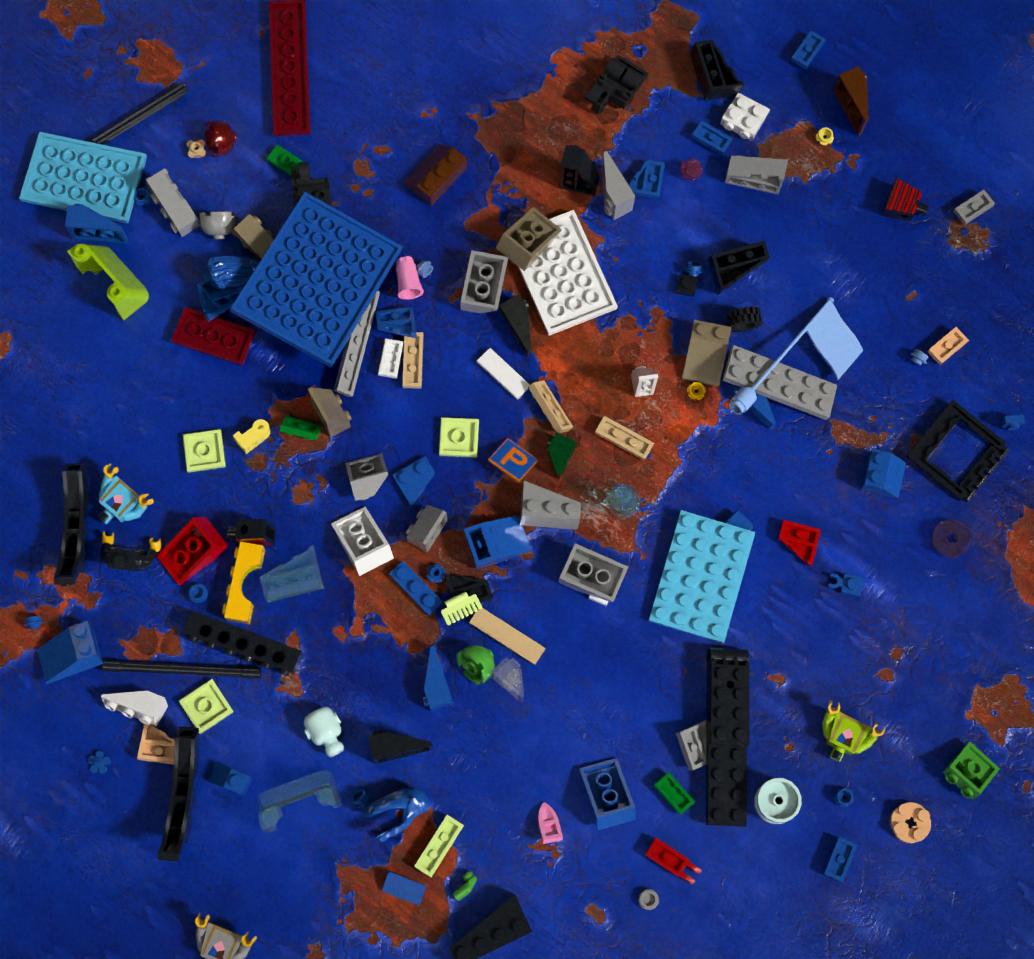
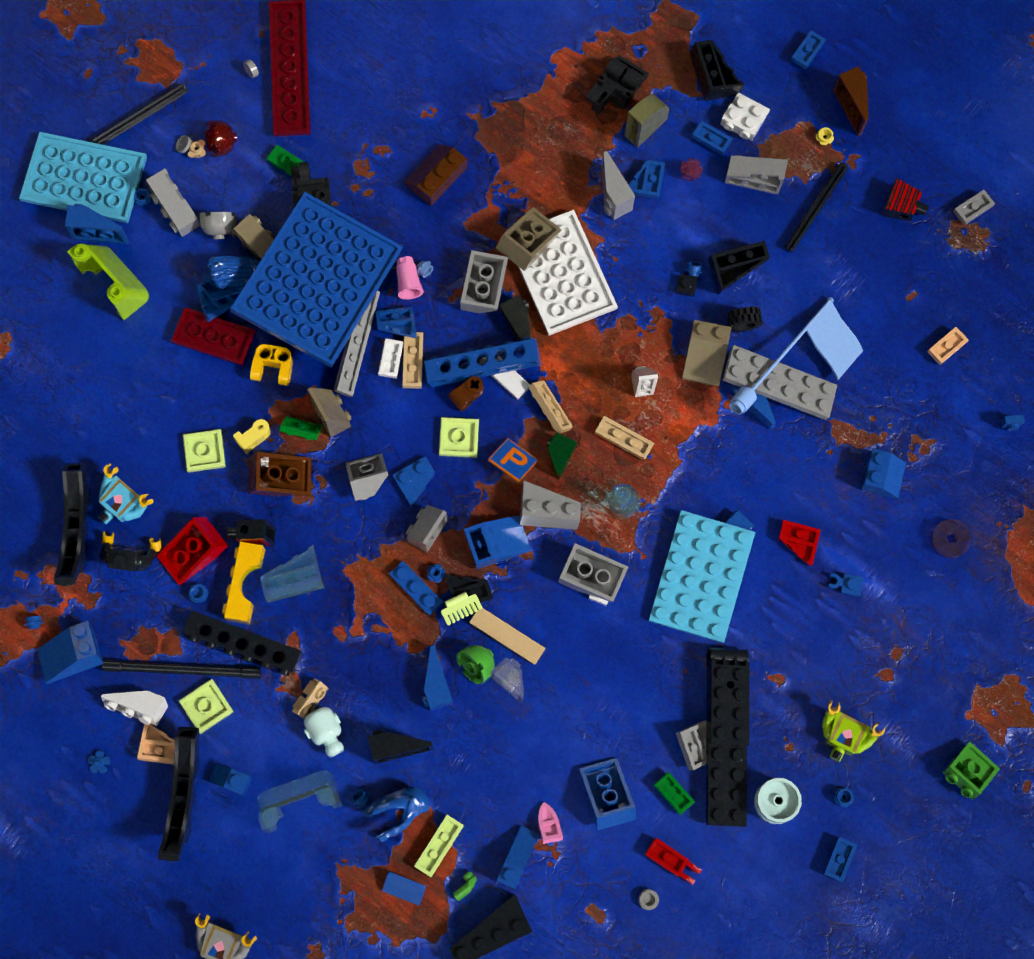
(183, 144): none -> light grey piece
(250, 68): none -> light grey tile
(272, 361): none -> yellow piece
(279, 475): none -> reddish brown slope
(316, 691): none -> tan hinge
(362, 541): white slope -> none
(464, 394): none -> reddish brown piece
(492, 366): none -> blue brick
(517, 857): none -> blue slope
(578, 171): black wedge -> none
(645, 119): none -> olive brick
(696, 386): yellow plate -> none
(816, 207): none -> black axle
(919, 357): medium blue plate -> none
(920, 817): light nougat plate -> none
(938, 432): black hinge -> none

